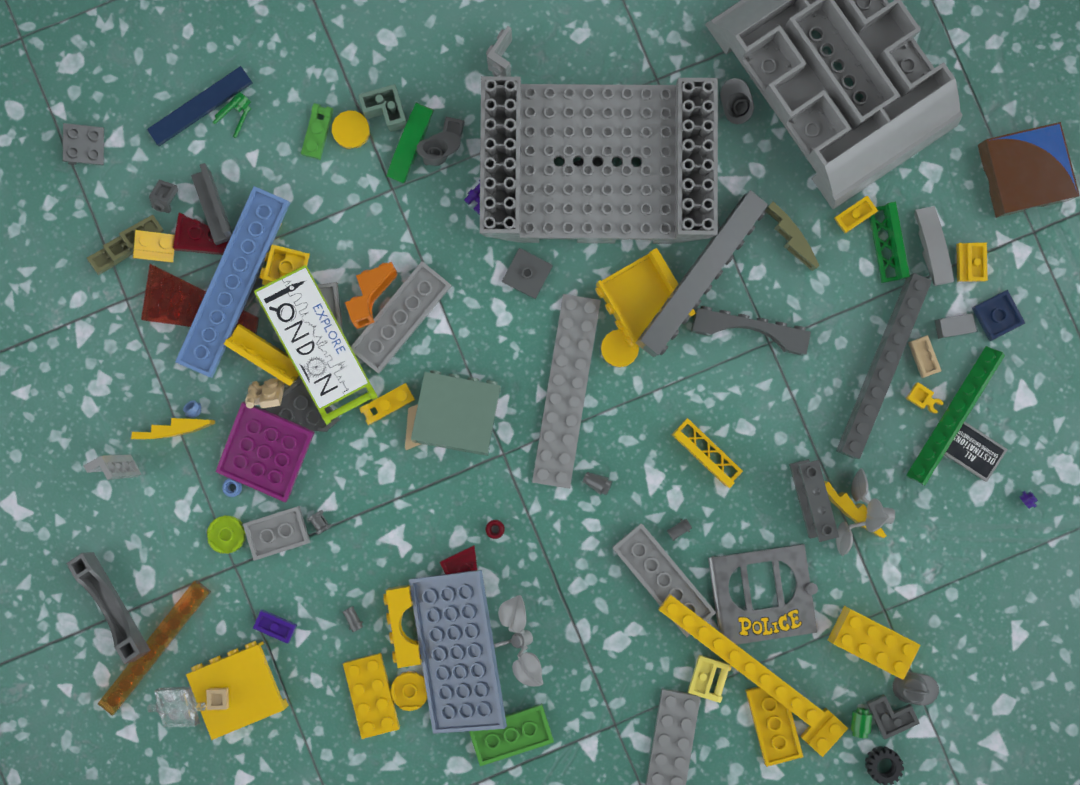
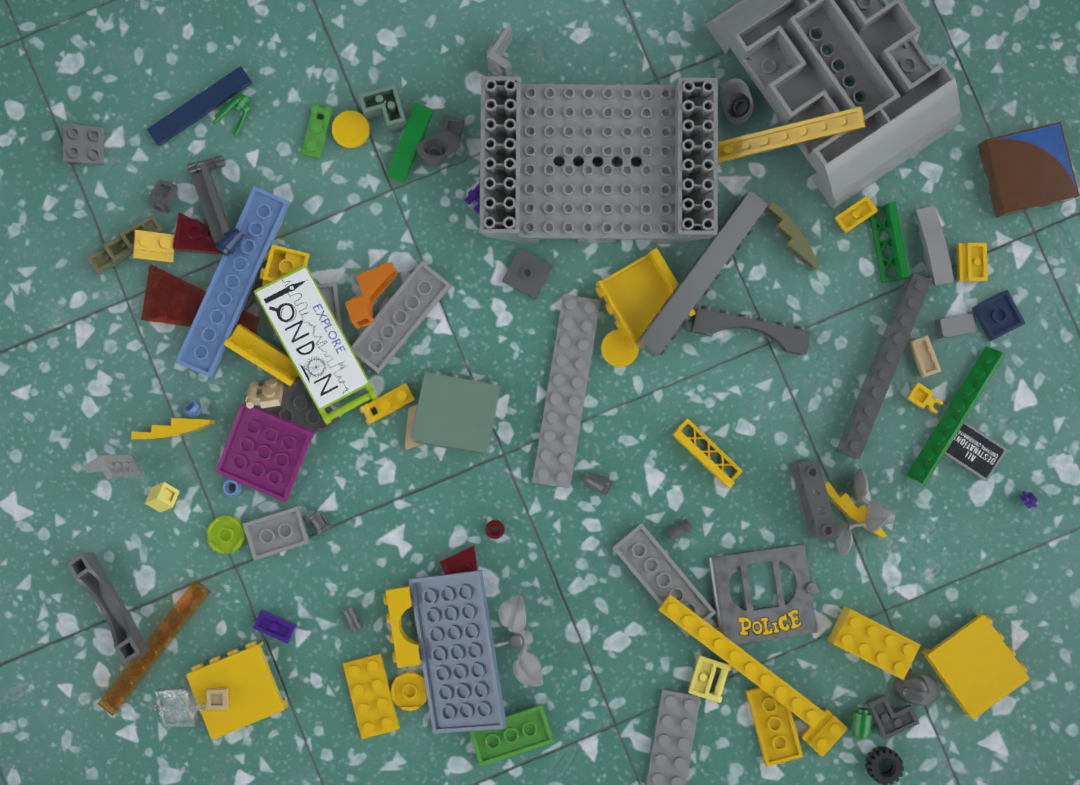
(162, 497): none -> light yellow panel
(219, 162): none -> dark grey axle
(230, 242): none -> dark blue cone
(791, 134): none -> yellow plate
(977, 666): none -> yellow panel

